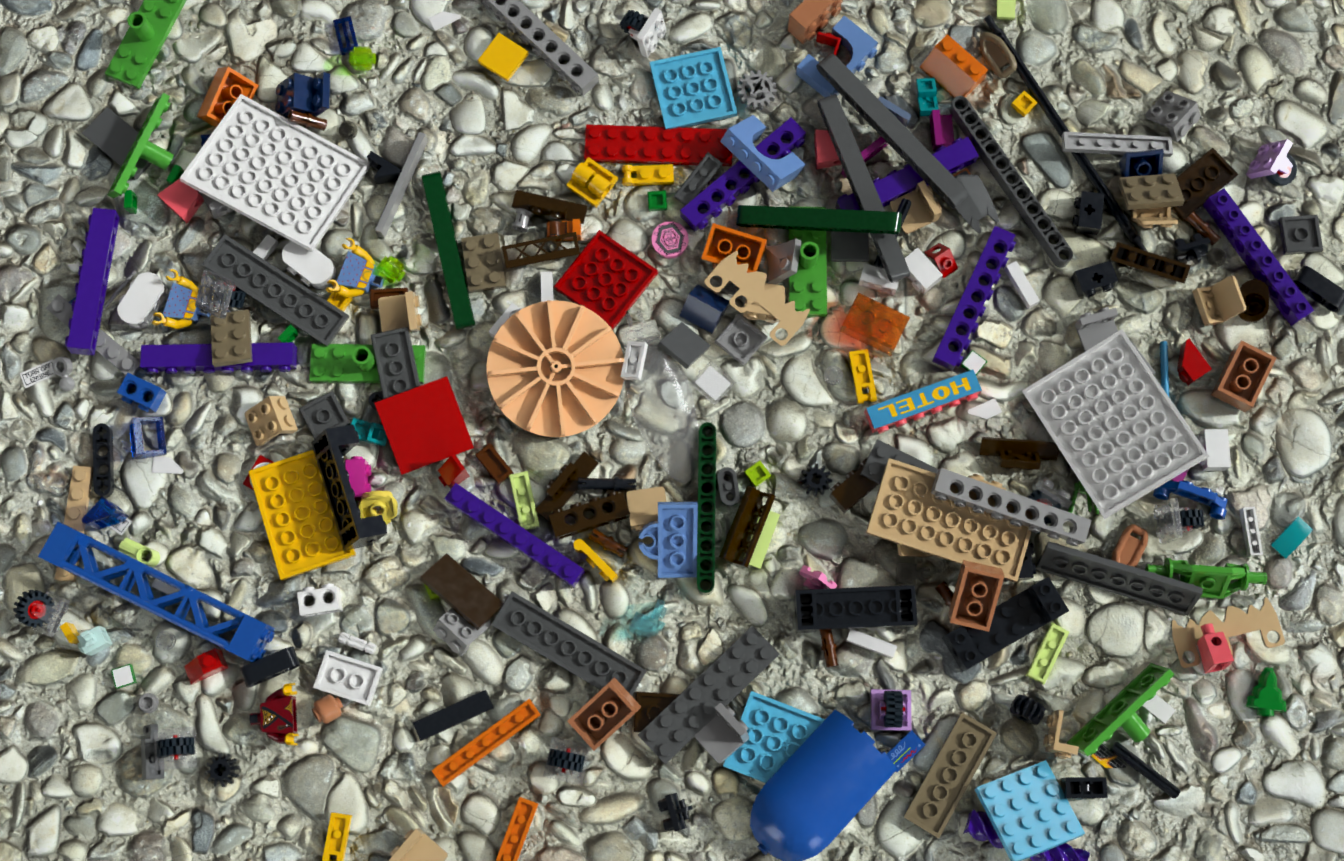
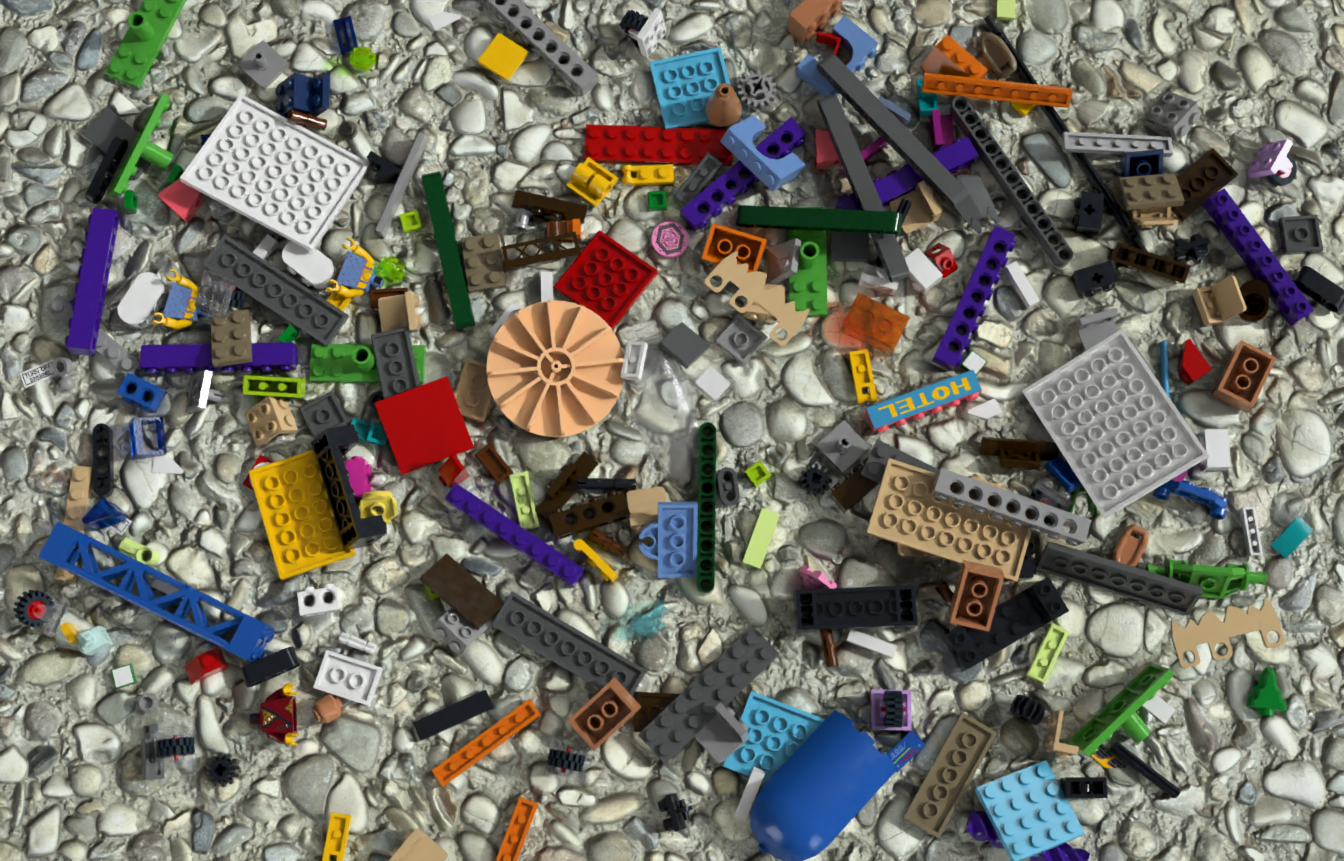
(106, 170): none -> black beam
(200, 392): none -> light grey tile
(222, 94): orange slope -> none
(263, 65): none -> light grey tile
(274, 386): none -> lime brick
(411, 221): none -> lime tile
(473, 391): none -> tan tile
(704, 308): dark blue slope -> none
(723, 106): none -> medium nougat cone
(743, 526): dark brown fence -> none
(749, 793): none -> white piece
(843, 446): none -> light grey tile
(996, 90): none -> orange tile
(1063, 474): none -> blue tile
(1175, 521): clear plate -> none
(1202, 228): reddish brown pin -> none
(1214, 650): coral torso -> none

